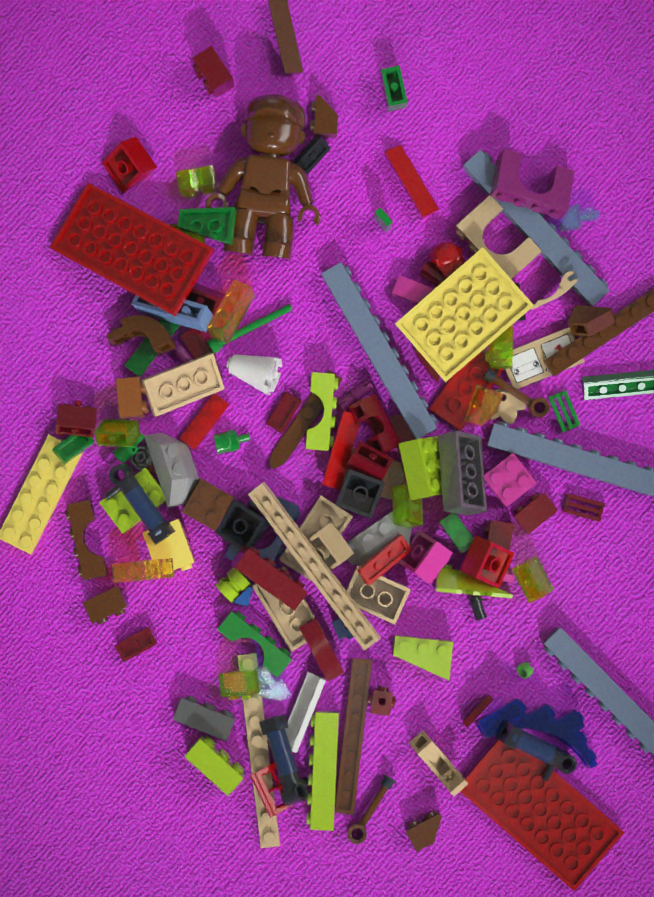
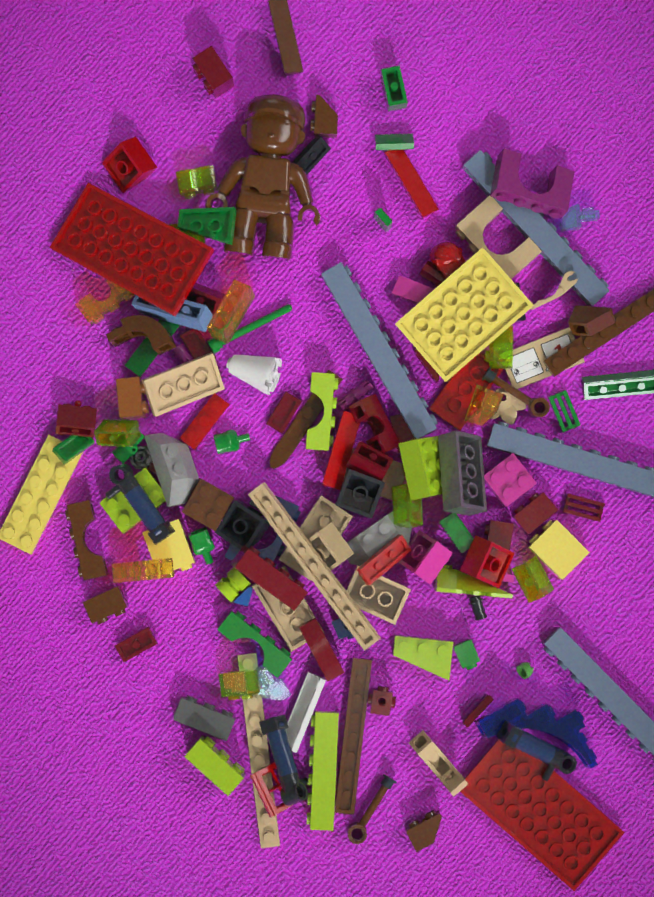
(95, 310): none -> clear yellow arch
(202, 543): none -> green piece
(394, 141): none -> green tile
(466, 654): none -> green brick
(558, 549): none -> light yellow brick

